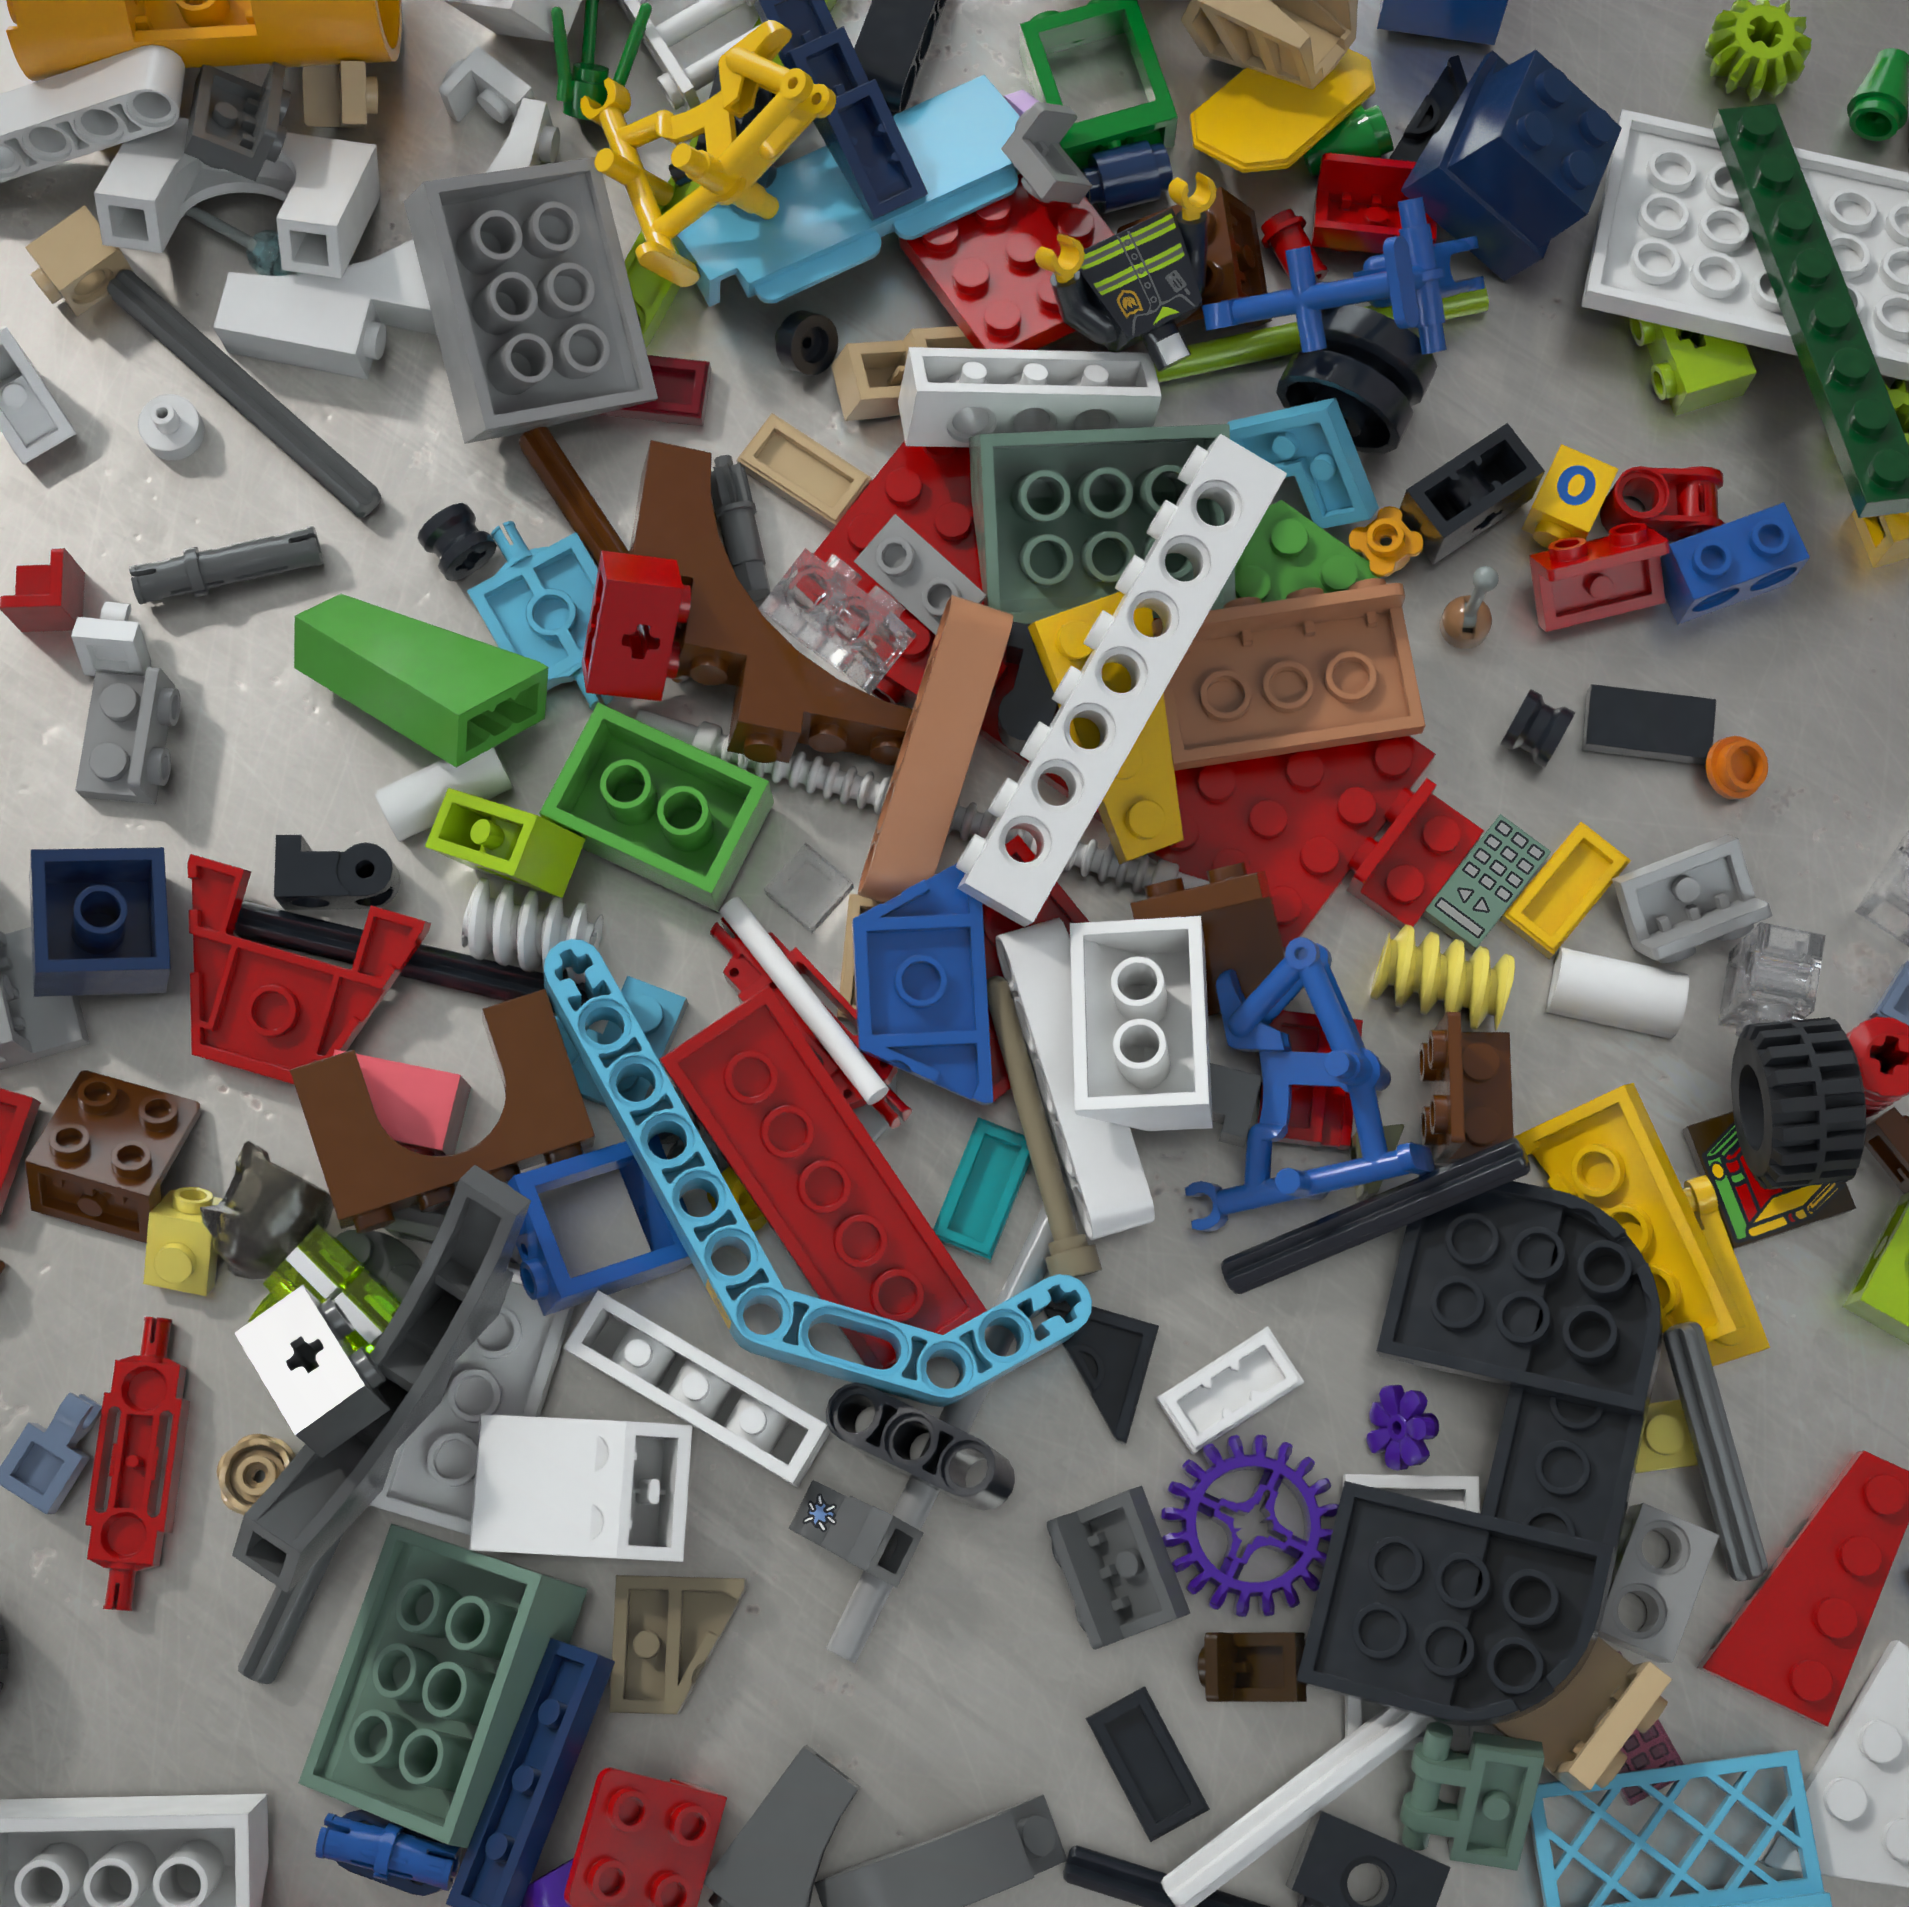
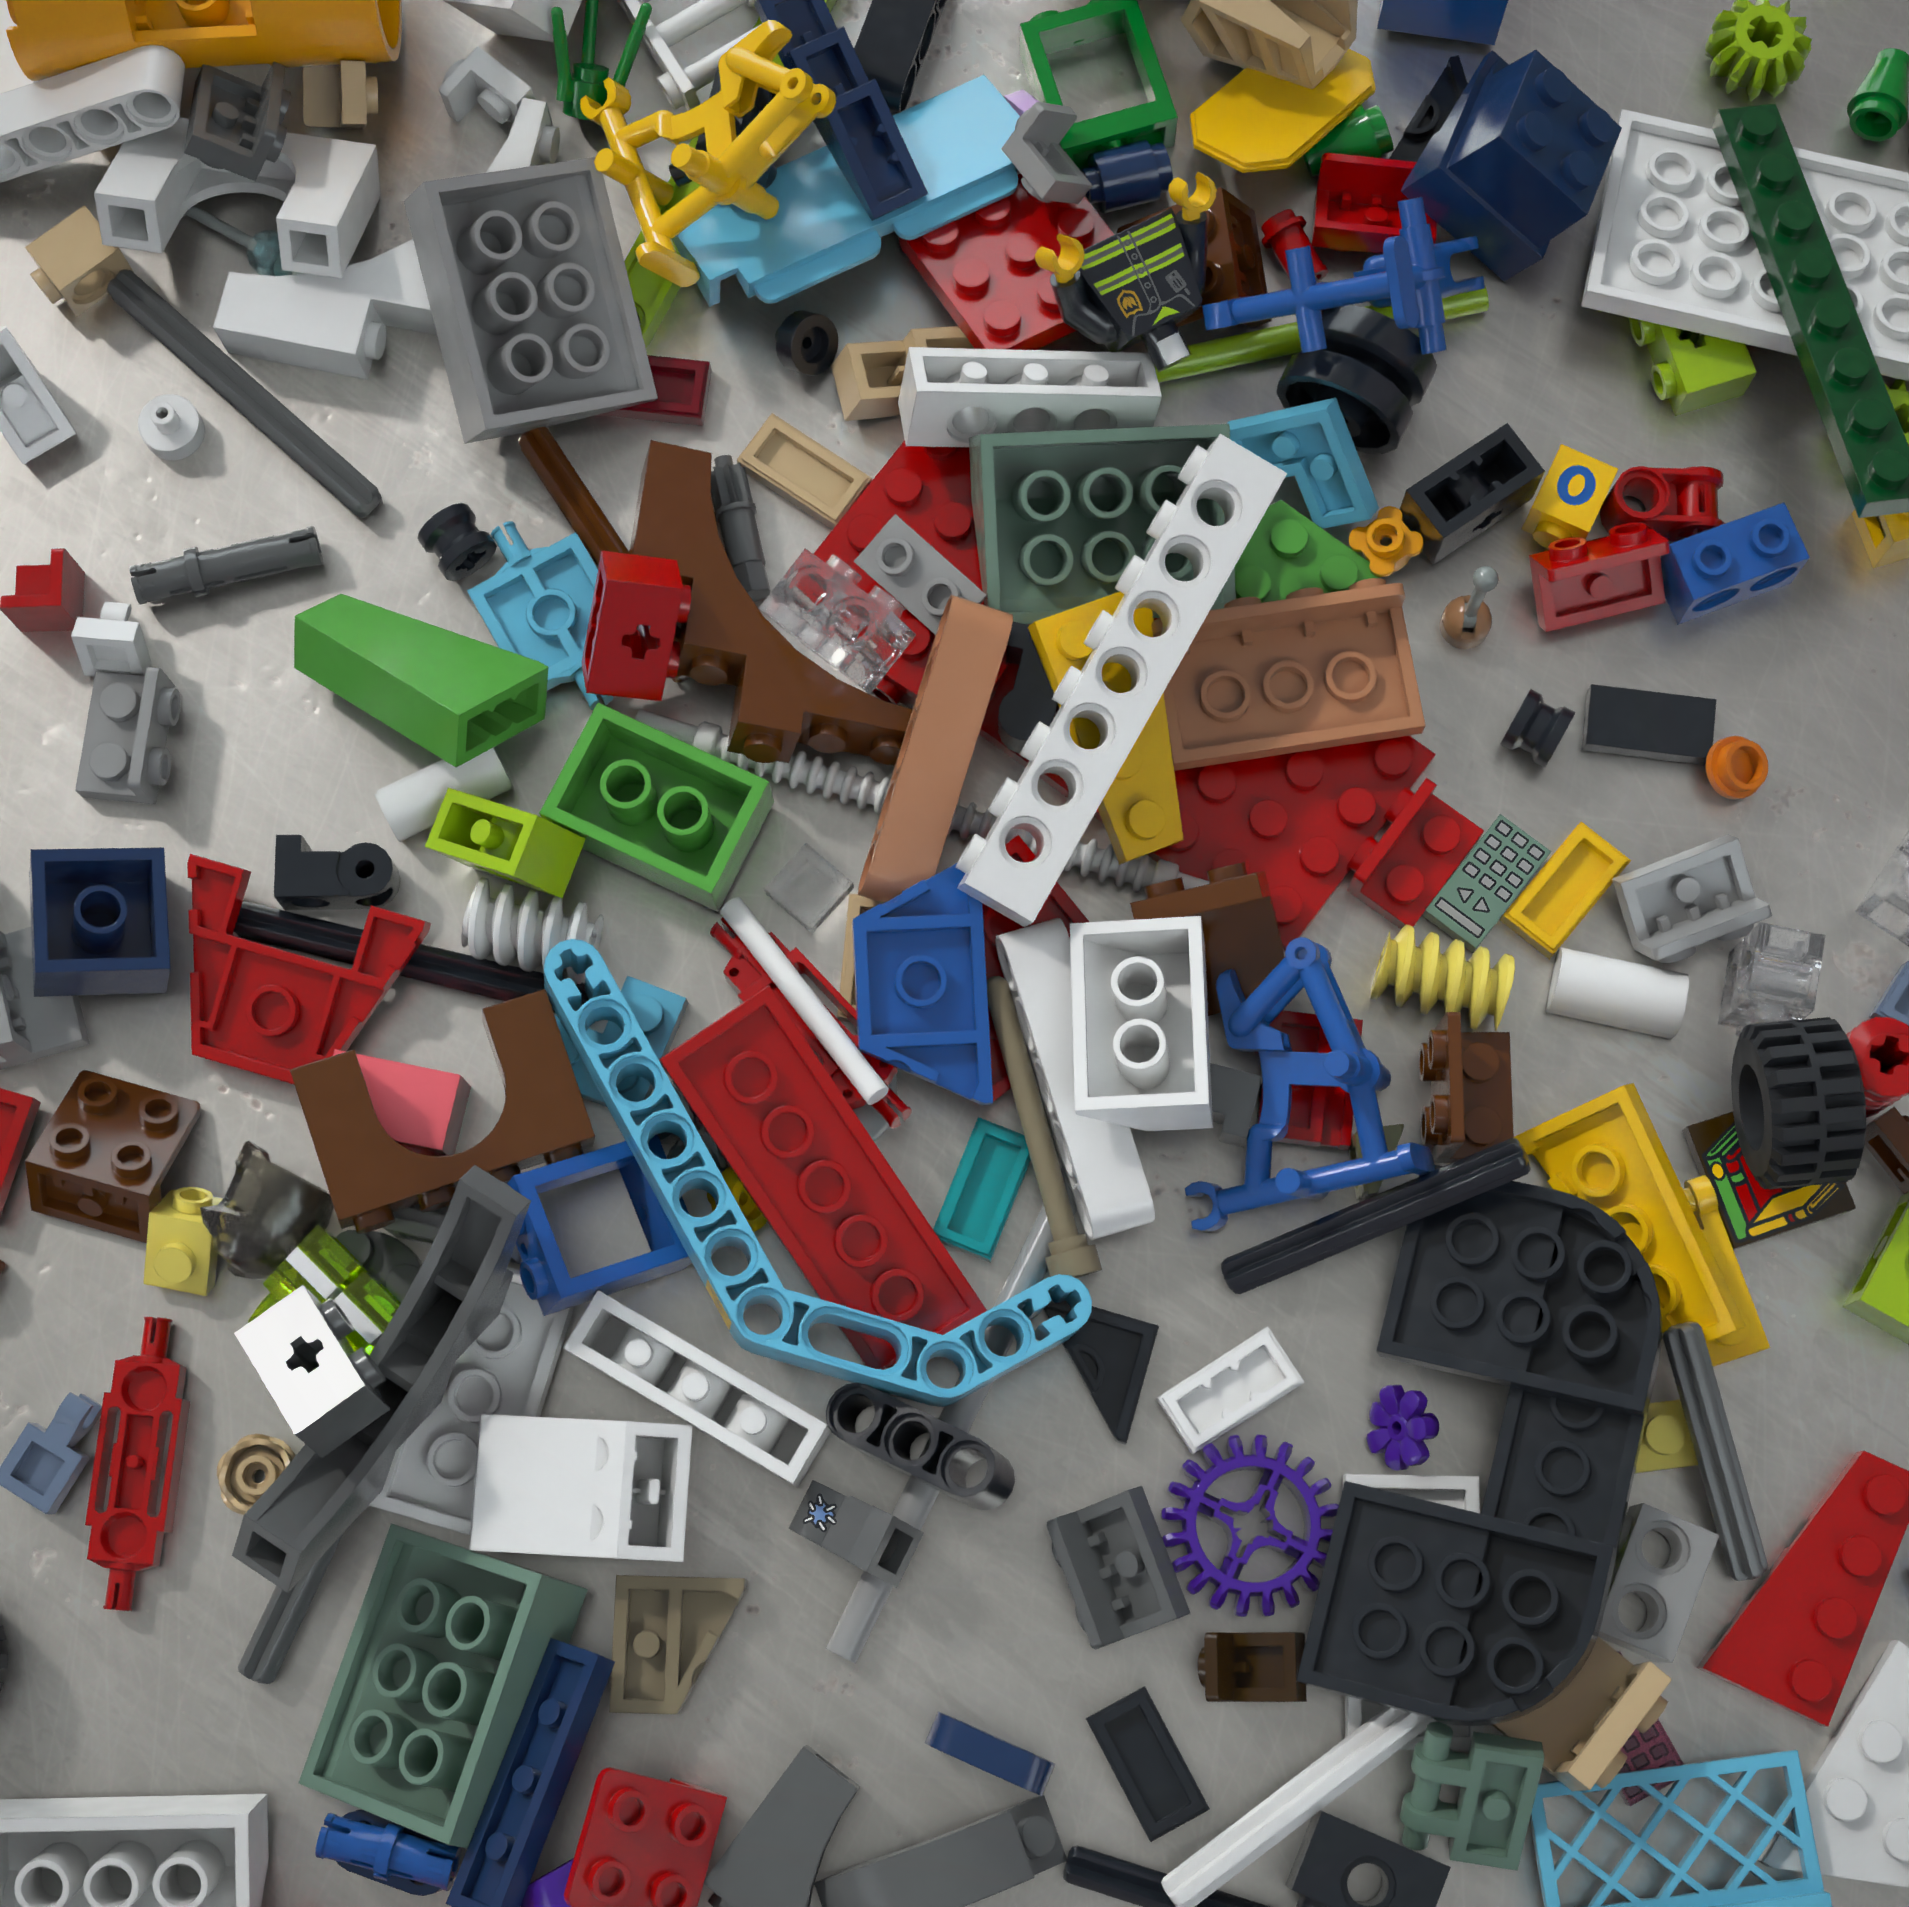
(990, 1753): none -> dark blue beam

